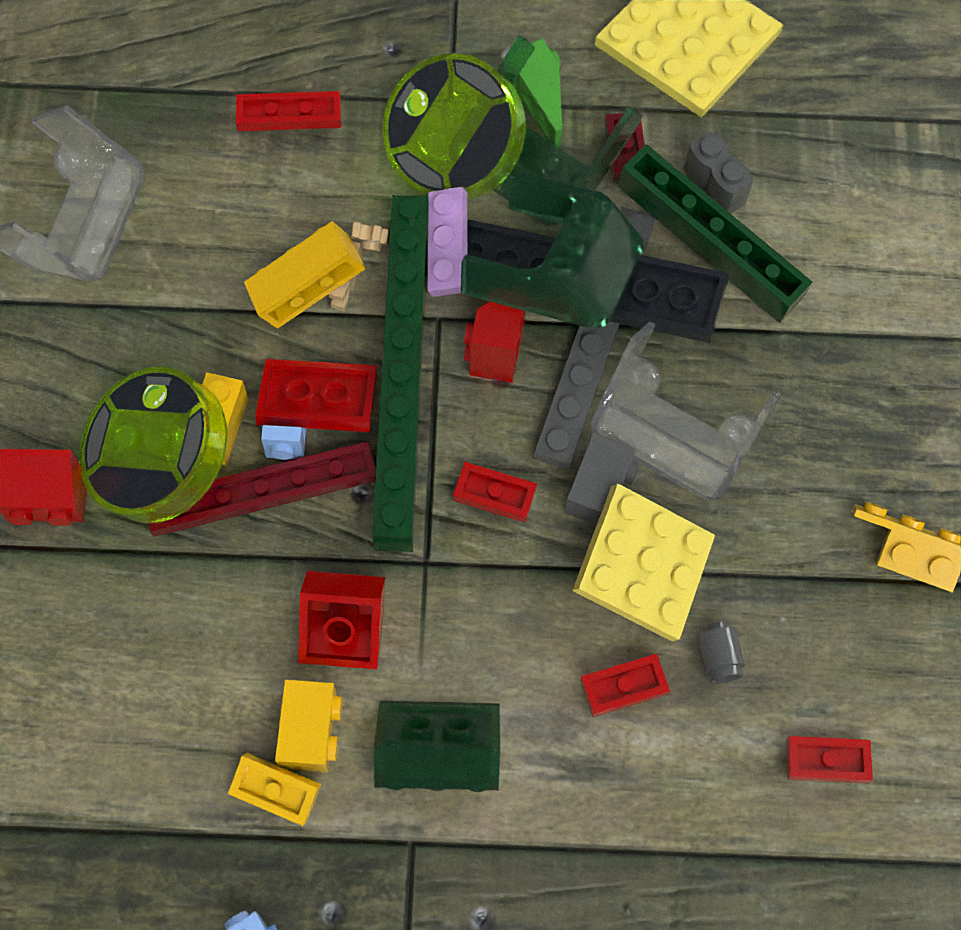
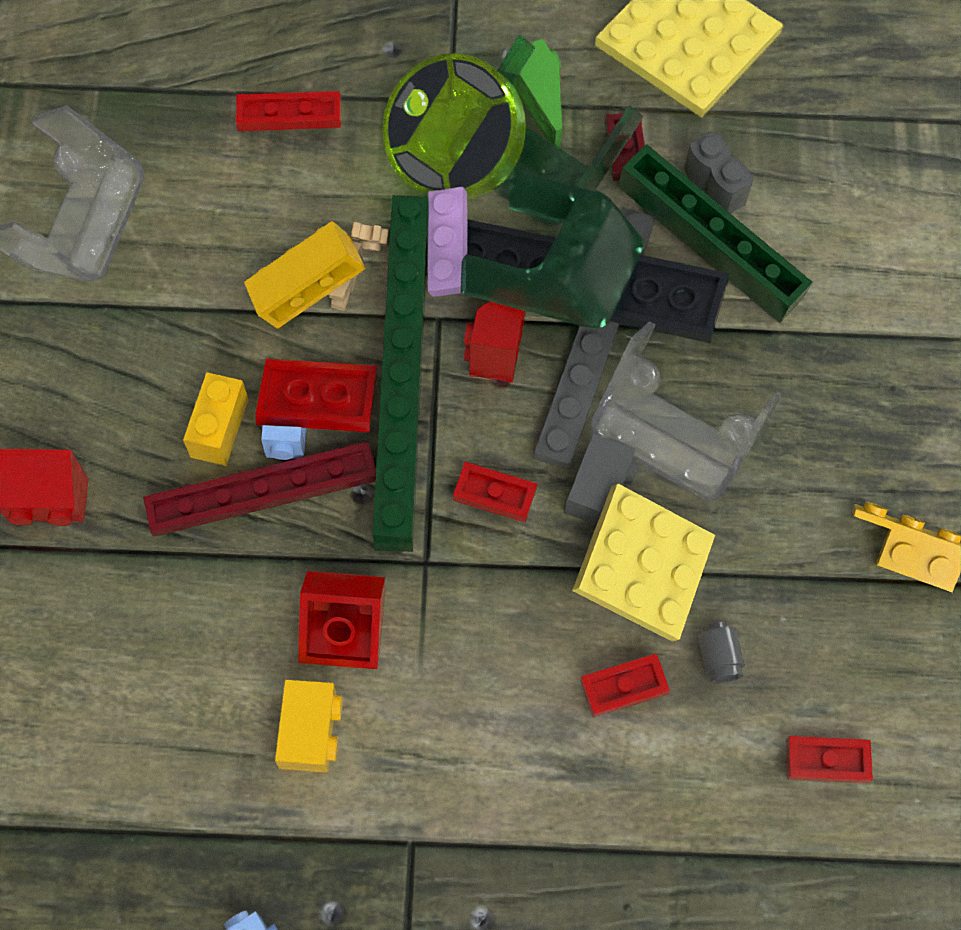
(153, 445): piece -> none
(274, 789): yellow plate -> none
(437, 746): clear green slope -> none

